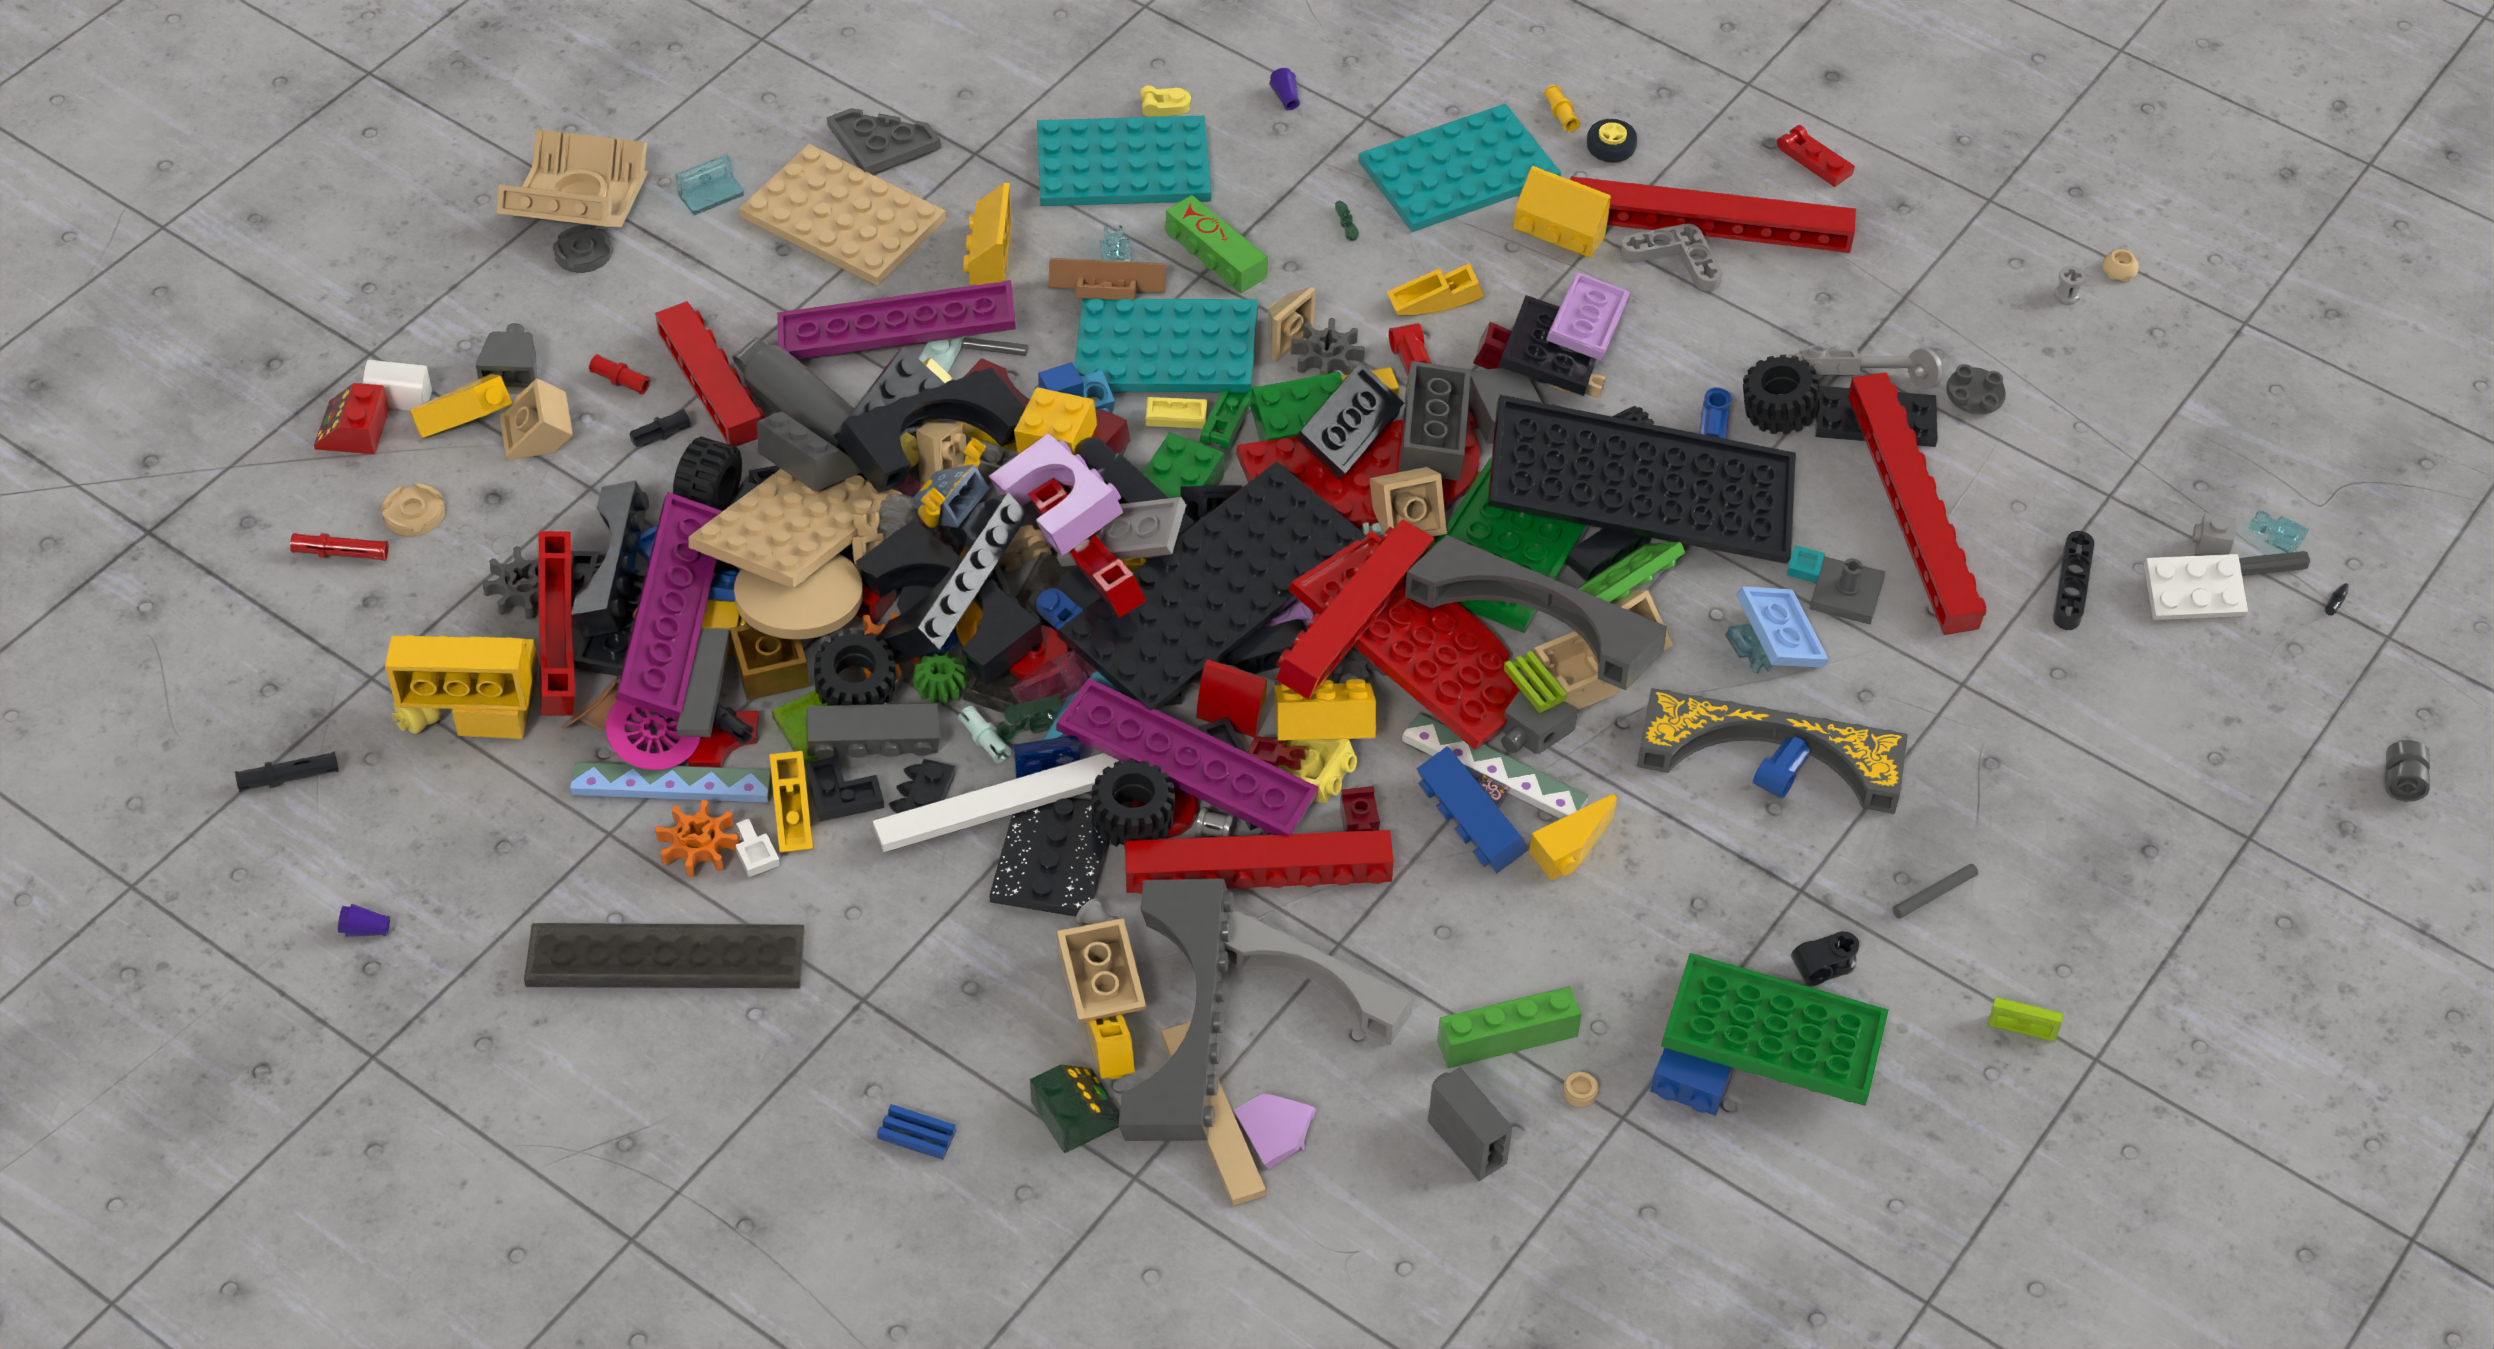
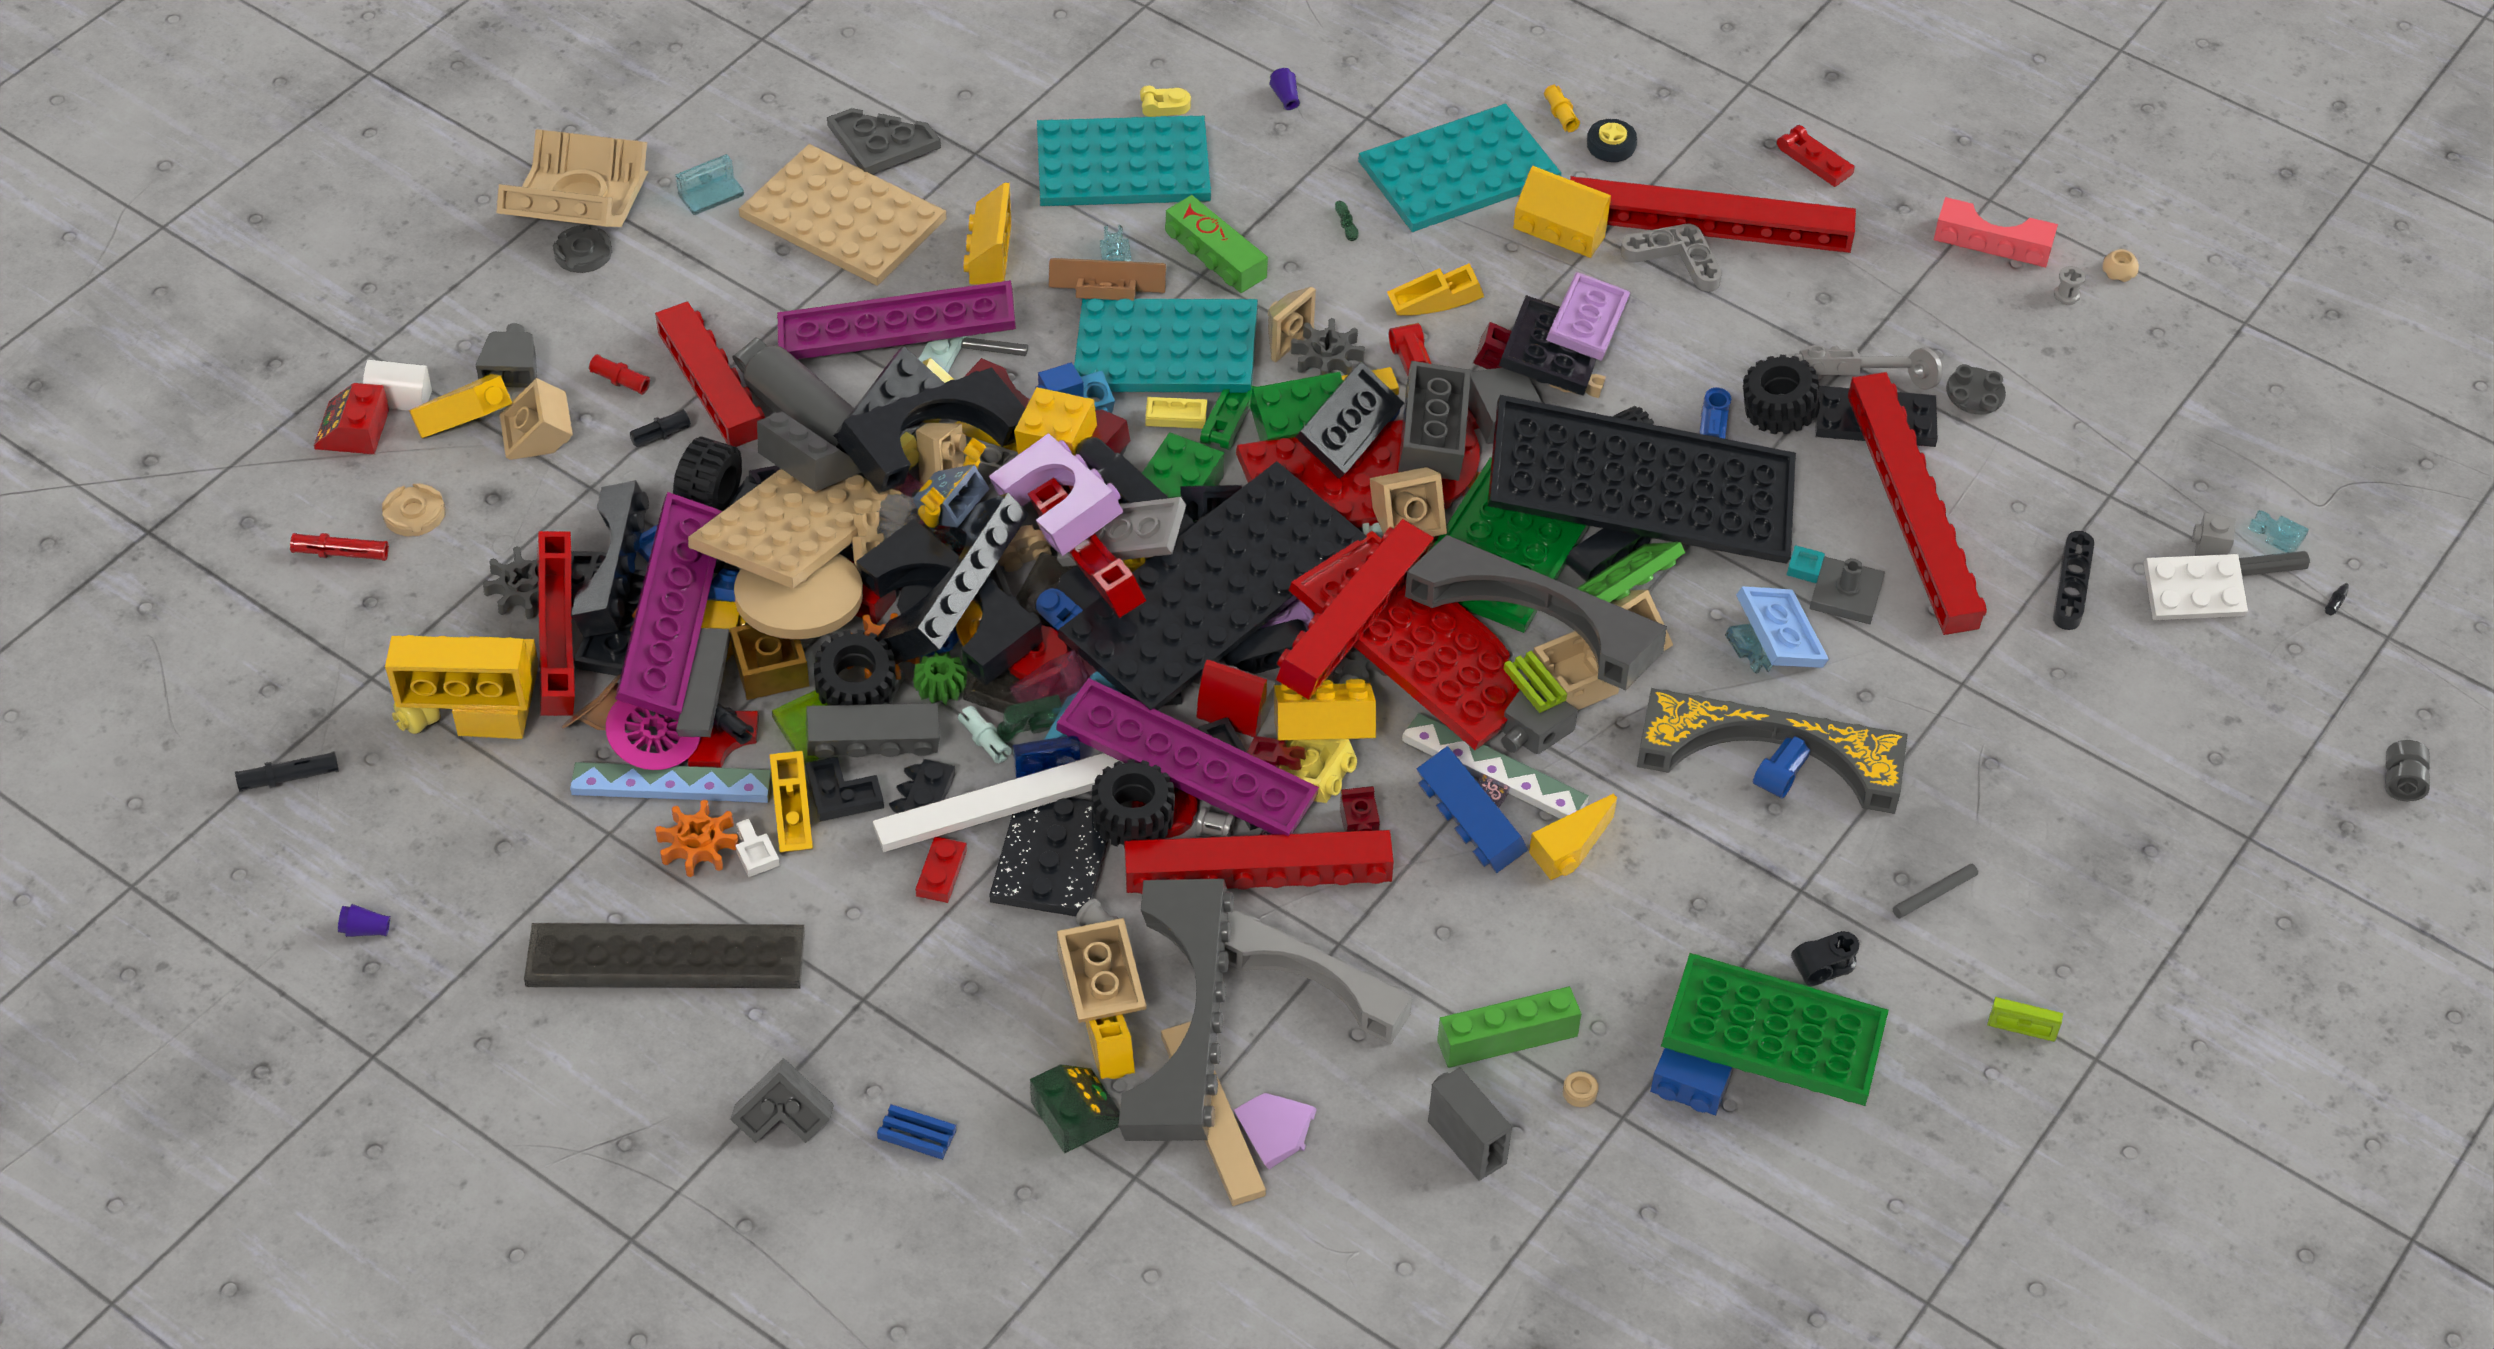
(785, 1097): none -> dark grey panel
(941, 869): none -> red plate
(1964, 228): none -> coral arch

